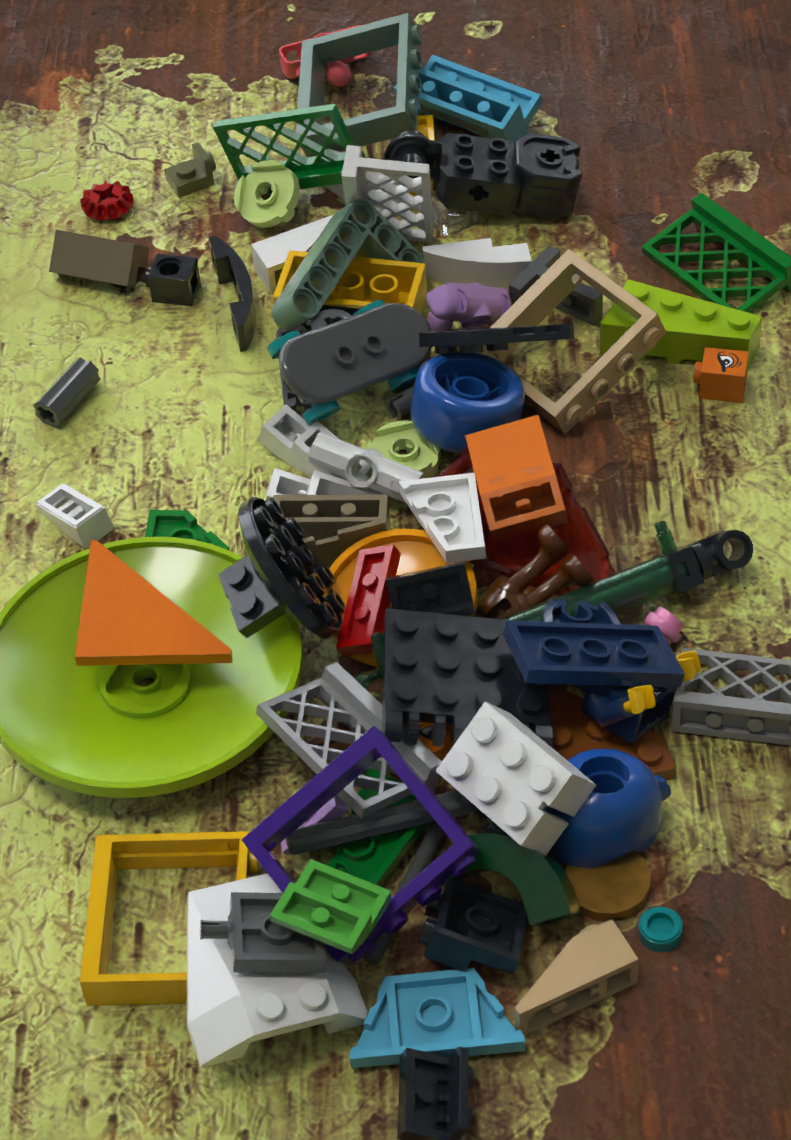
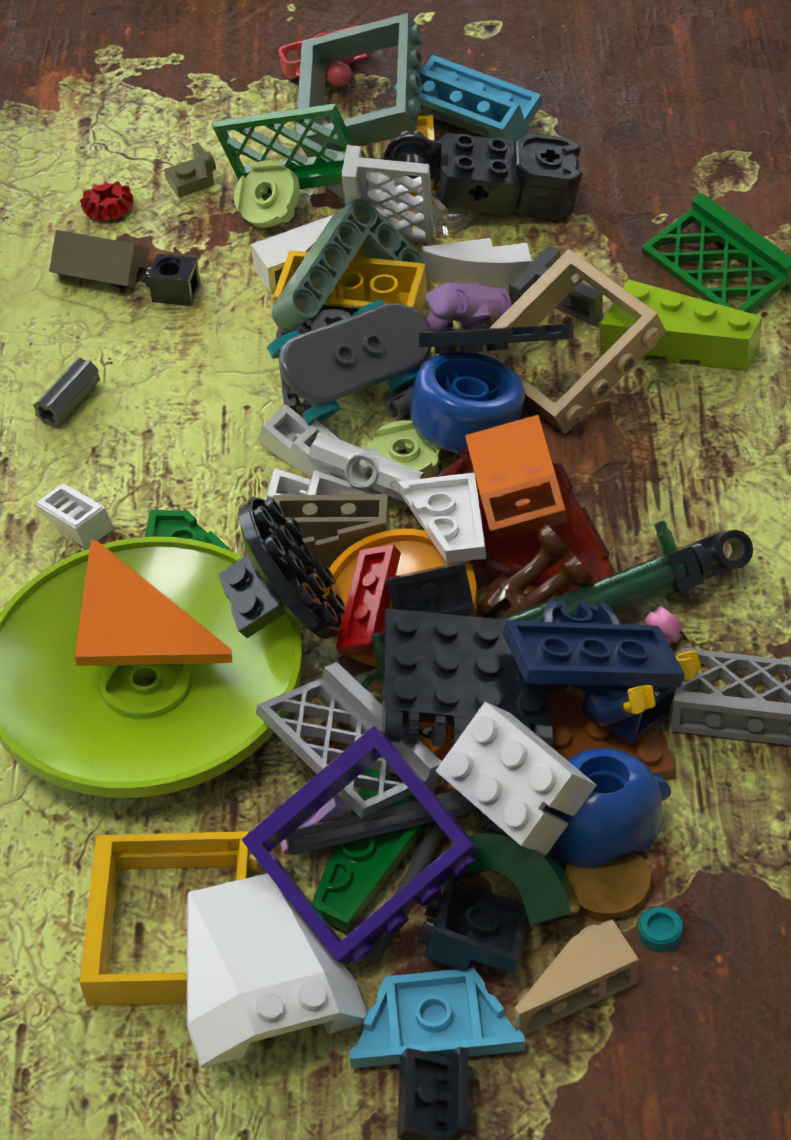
(228, 269): black slope -> none
(262, 944): dark grey plate -> none
(331, 906): bright green slope -> none
(722, 374): orange brick -> none

